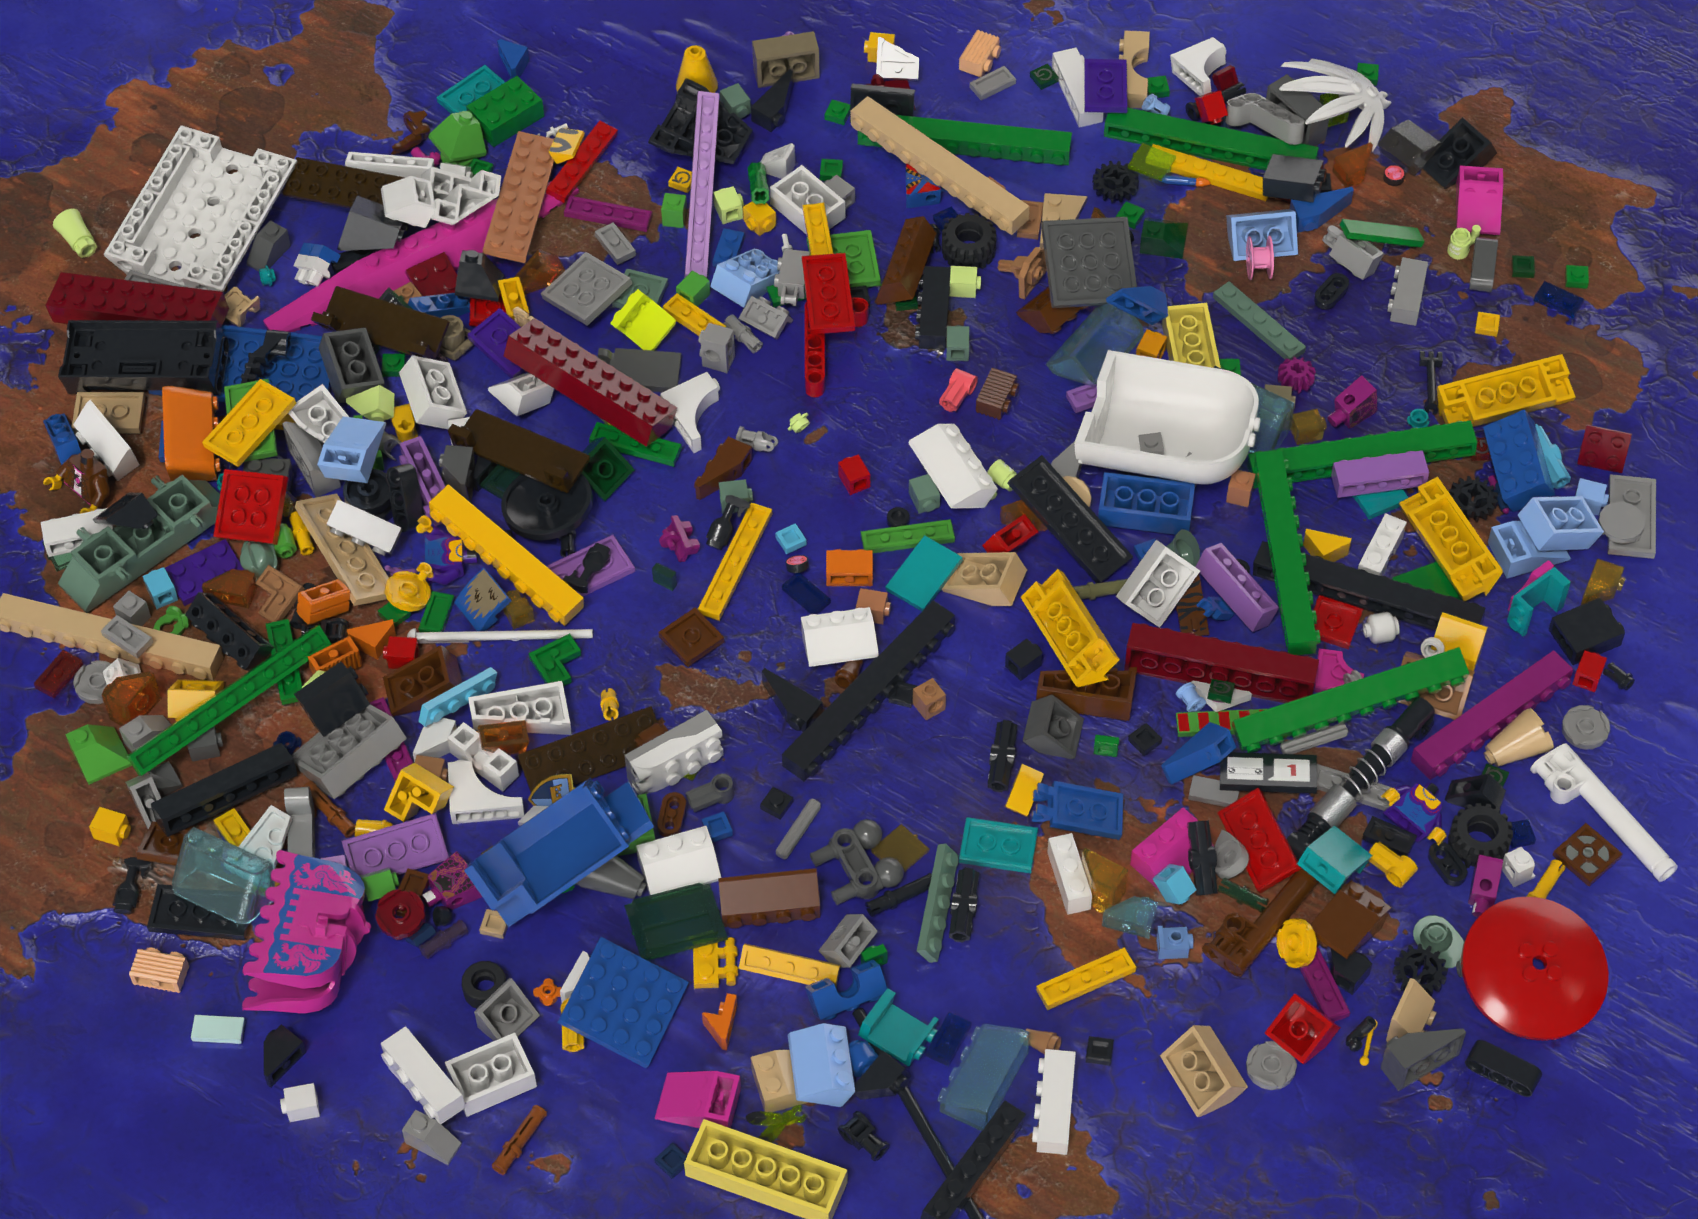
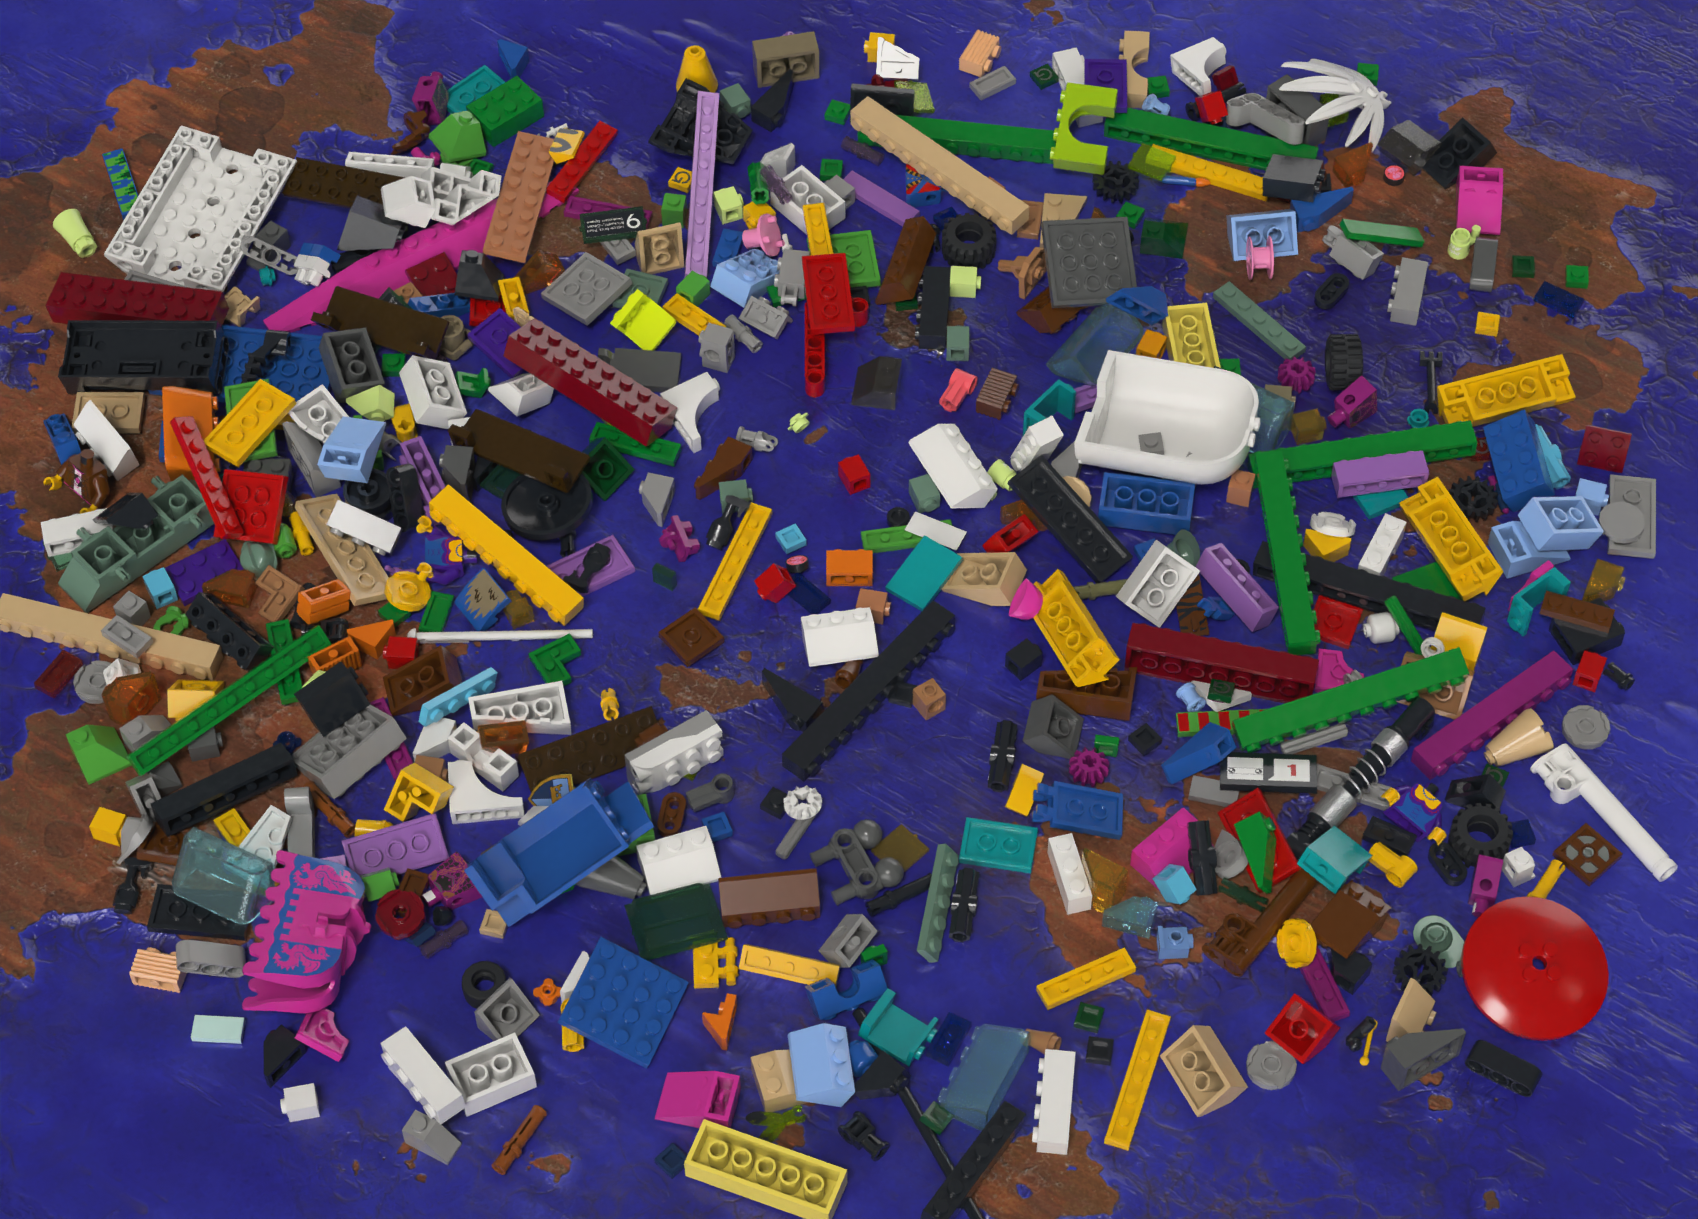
(121, 180): none -> tile
(133, 834): none -> light grey piece
(206, 477): none -> red plate
(210, 958): none -> light grey beam
(258, 243): none -> light grey beam
(321, 1034): none -> dark pink tile
(432, 98): none -> magenta torso
(473, 384): none -> green bracket
(612, 224): none -> piece
(657, 495): none -> light grey slope
(660, 249): none -> tan slope
(766, 236): none -> bright pink piece
(774, 583): none -> red brick
(776, 184): none -> clear purple pin
(802, 811): none -> white gear
(862, 150): none -> clear purple pin
(878, 383): none -> clear smoke slope
(881, 199): none -> medium lavender tile
(923, 99): none -> clear neon green piece
(935, 530): none -> white sticker
(936, 1117): none -> dark green tile
(1026, 601): none -> dark pink piece
(1037, 441): none -> white brick
(1058, 398): none -> teal panel
(1077, 102): none -> lime arch
(1088, 767): none -> magenta gear
(1089, 1017): none -> dark green tile
(1137, 1080): none -> yellow tile
(1259, 846): none -> green slope
(1332, 524): none -> white tile
(1343, 360): none -> black tyre
(1404, 624): none -> green axle
(1577, 611): none -> reddish brown plate

